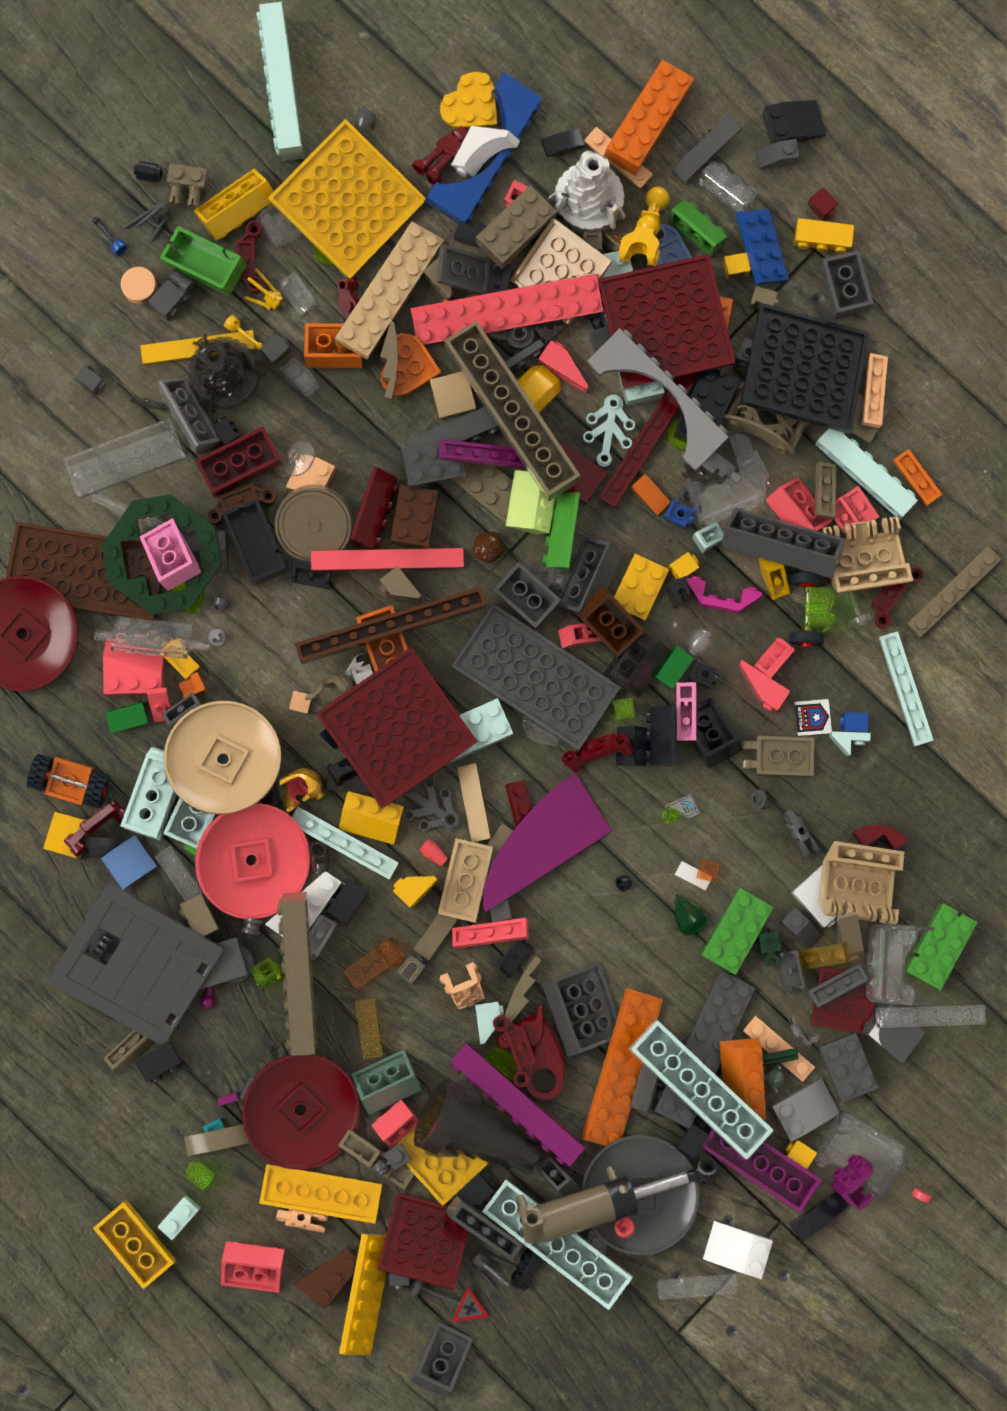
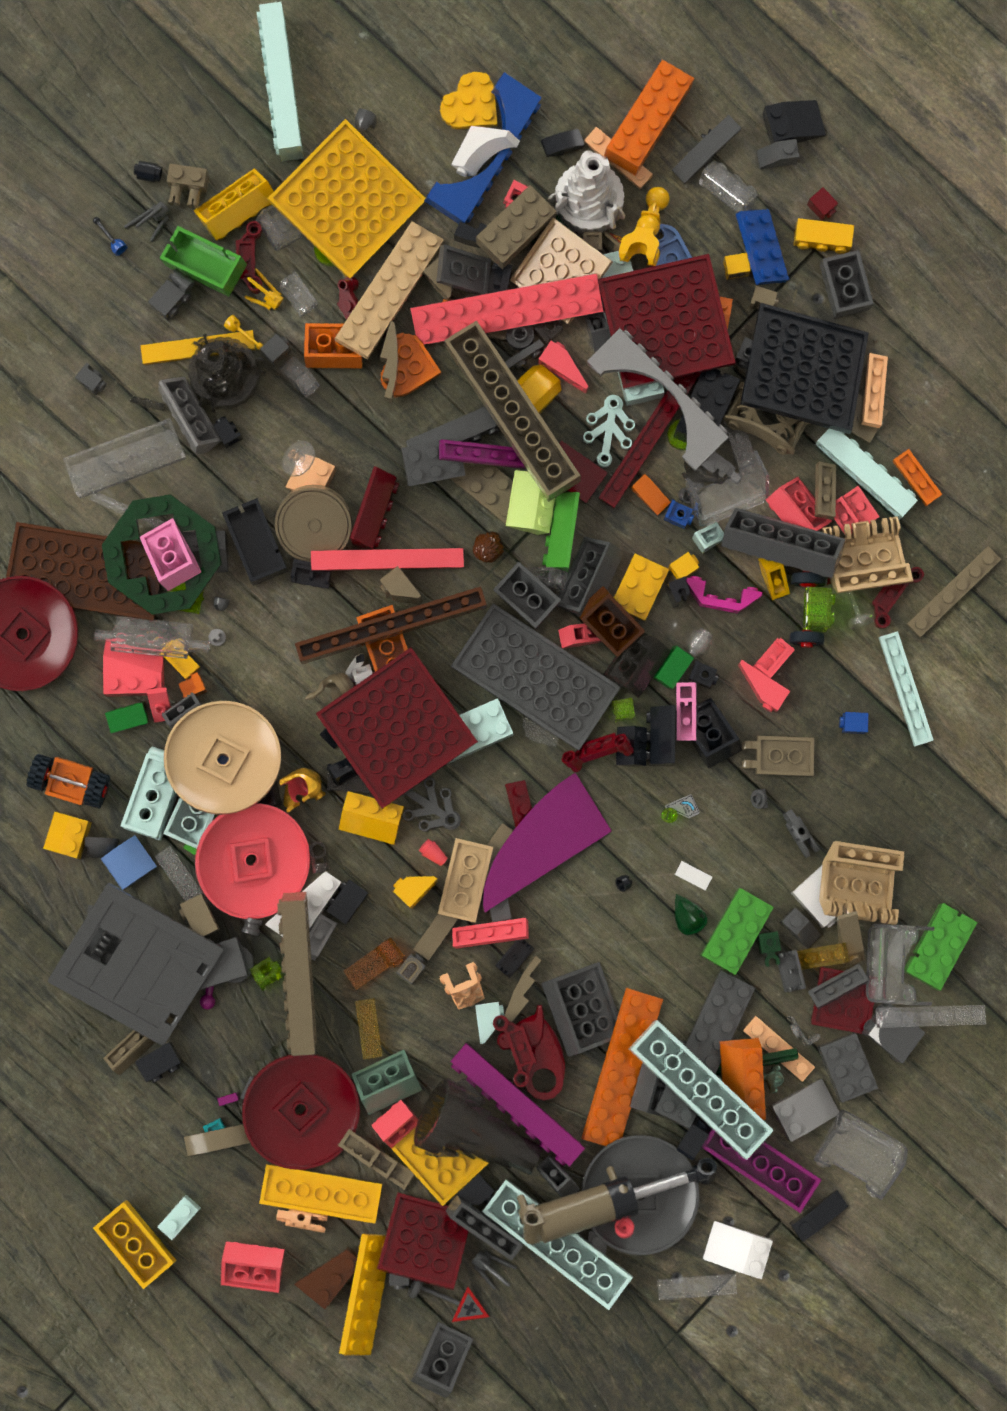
(88, 826): dark red plate -> none
(138, 285): light nougat head -> none
(200, 1174): clear neon green brick -> none
(236, 498): reddish brown plate -> none
(238, 461): dark red brick -> none
(299, 703): light nougat tile -> none
(345, 843): light aqua plate -> none
(396, 1158): dark grey plate -> none
(414, 517): reddish brown brick -> none
(446, 145): dark red piece -> none
(452, 395): tan slope -> none
(473, 803): tan slope -> none
(503, 1063): clear neon green tile -> none
(521, 1277): black hinge -> none
(697, 227): bright green slope -> none
(708, 871): clear orange plate -> none
(800, 1153): yellow brick -> none
(813, 717): sticker -> none
(844, 739): light aqua slope -> none
(851, 1178): magenta piece -> none
(870, 833): dark red brick -> none
(922, 1195): coral tile -> none

